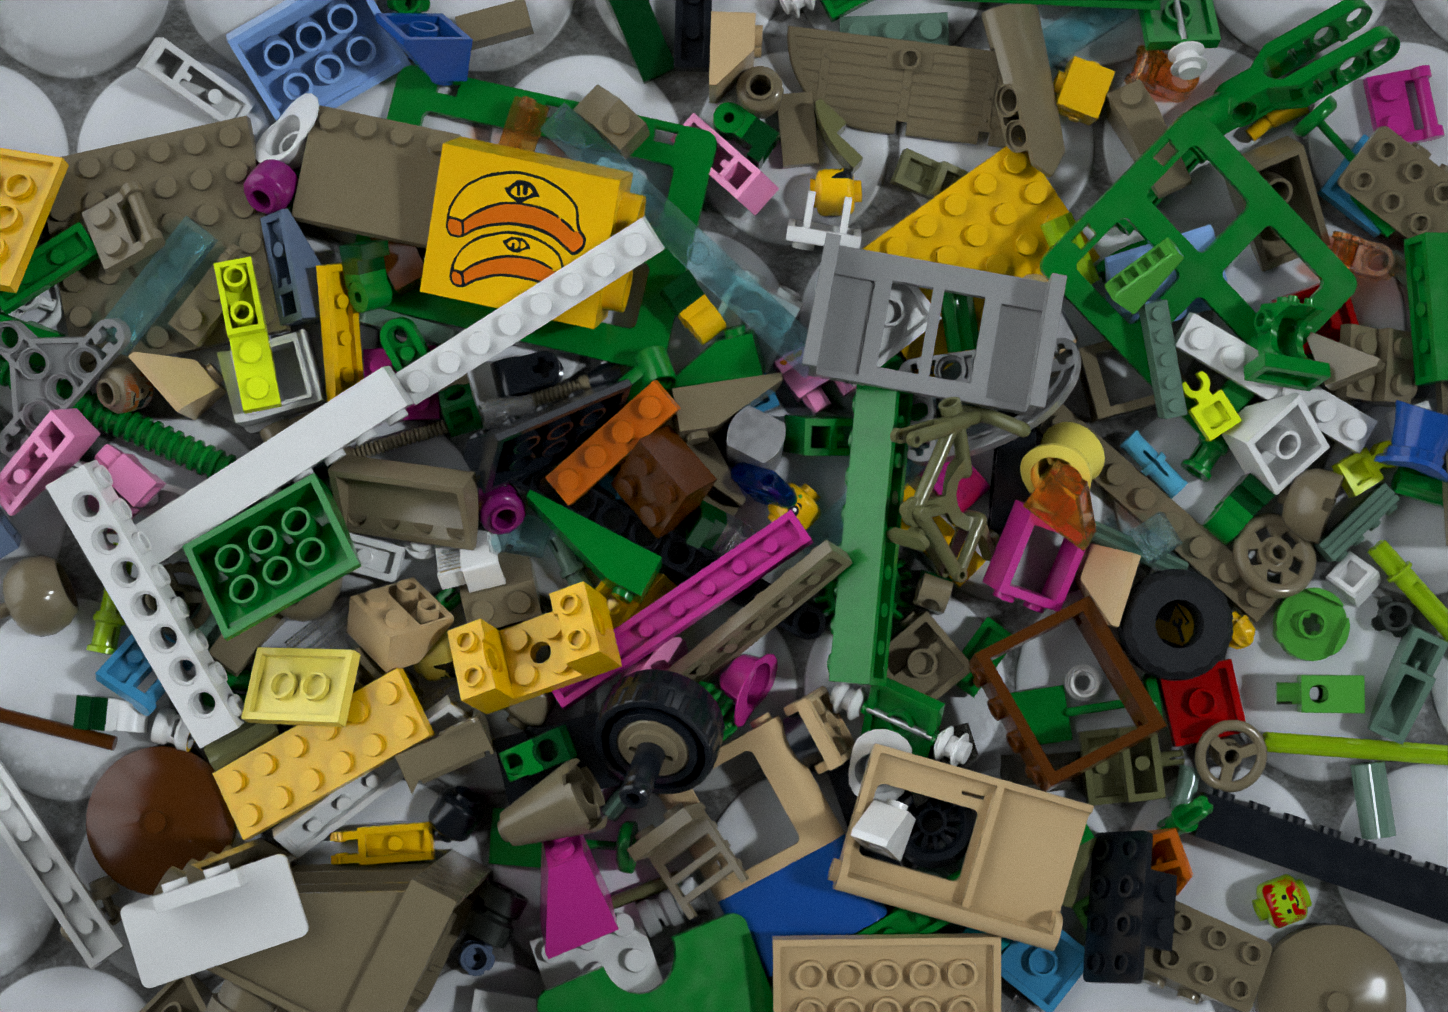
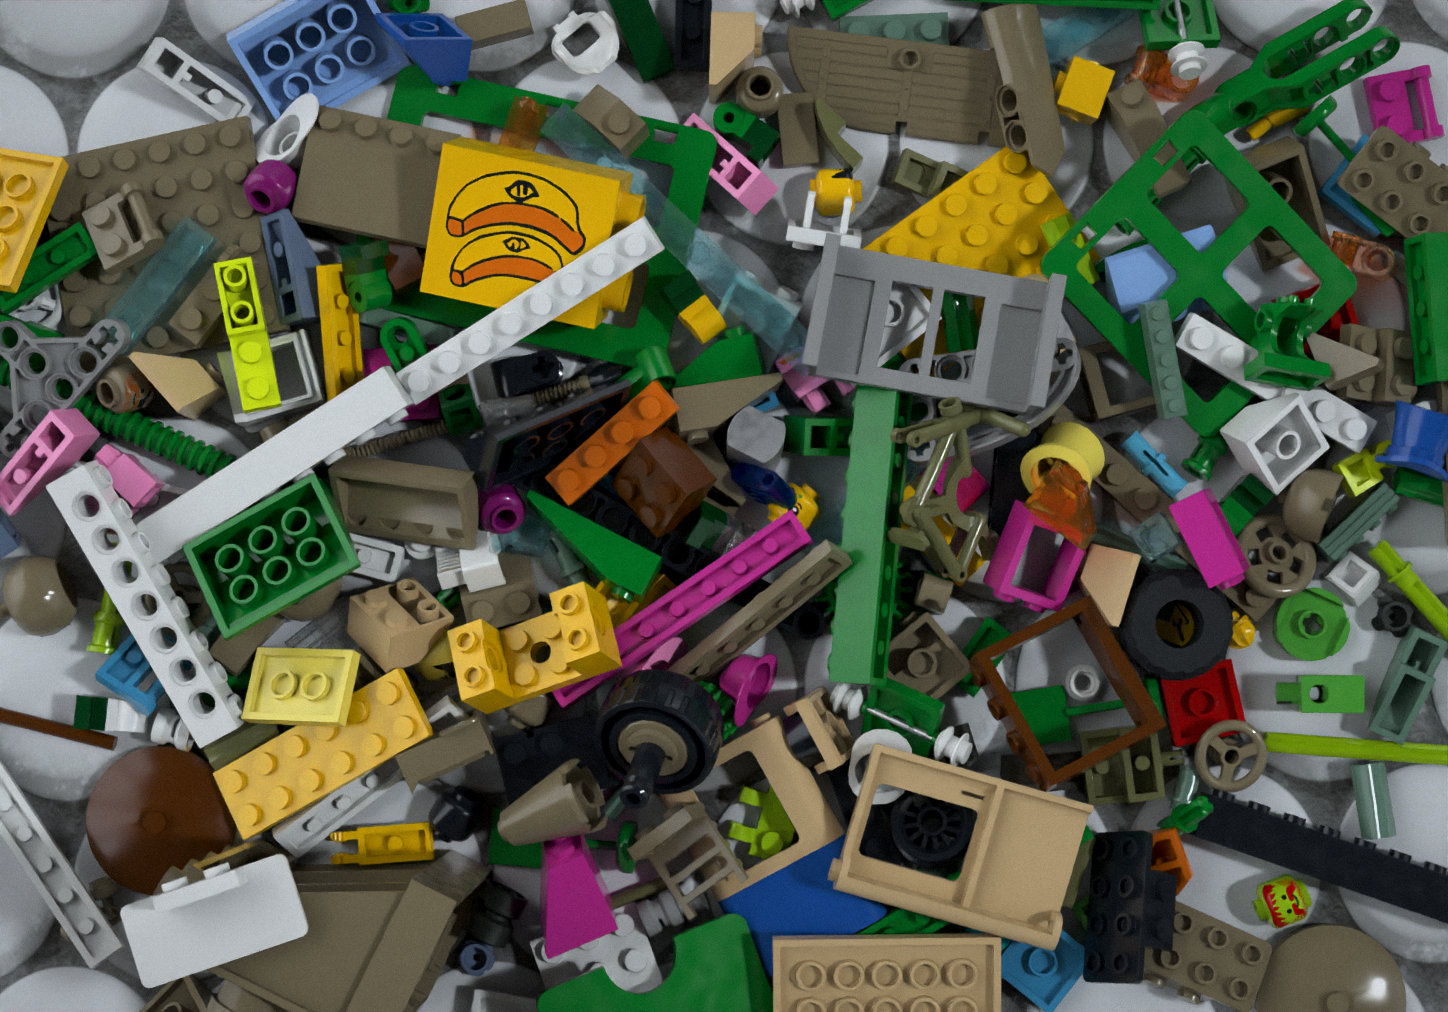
(538, 753): leg -> none
(599, 54): none -> white helmet
(773, 829): none -> lime plate
(885, 828): white slope -> none
(1144, 276): bright green slope -> none
(1210, 539): none -> dark pink window
(1212, 411): neon yellow plate -> none

